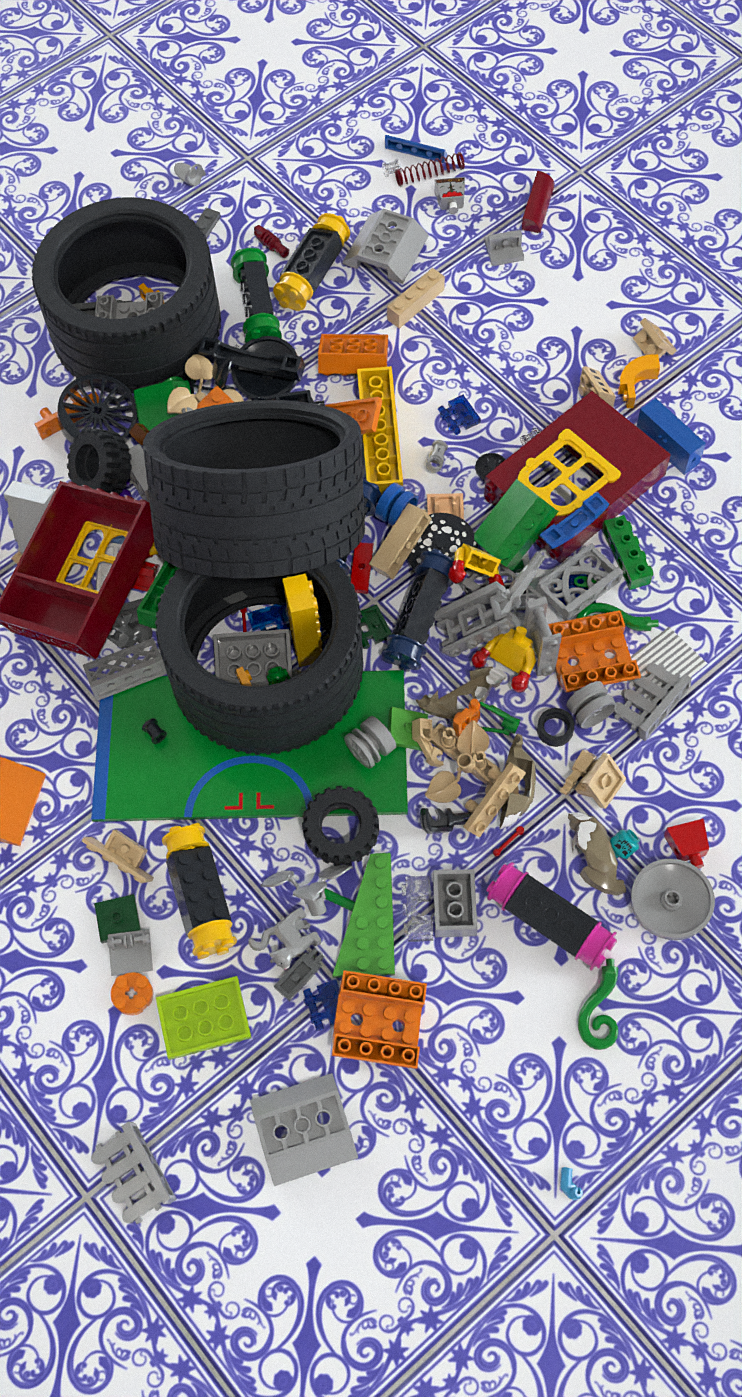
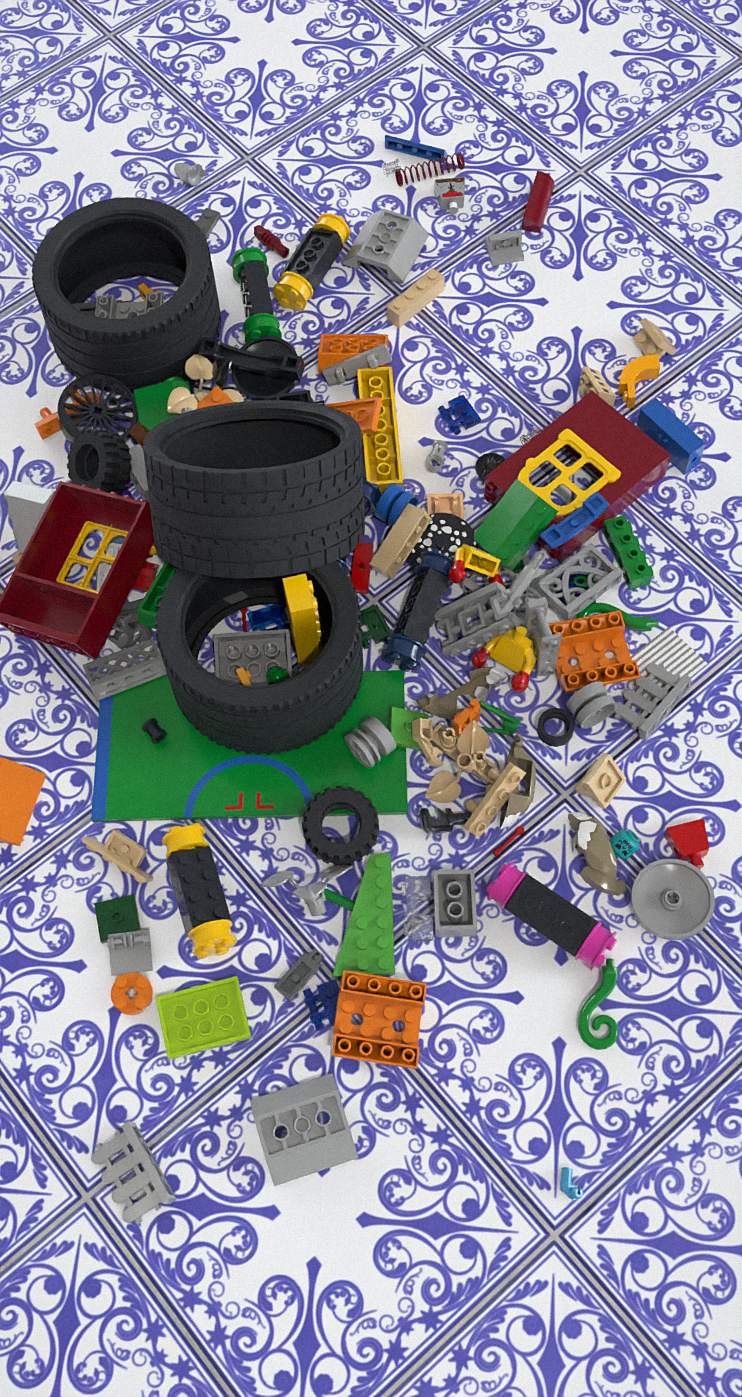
(288, 933): light grey animal -> none
(369, 359): none -> light grey hinge
(579, 769): tan piece -> none

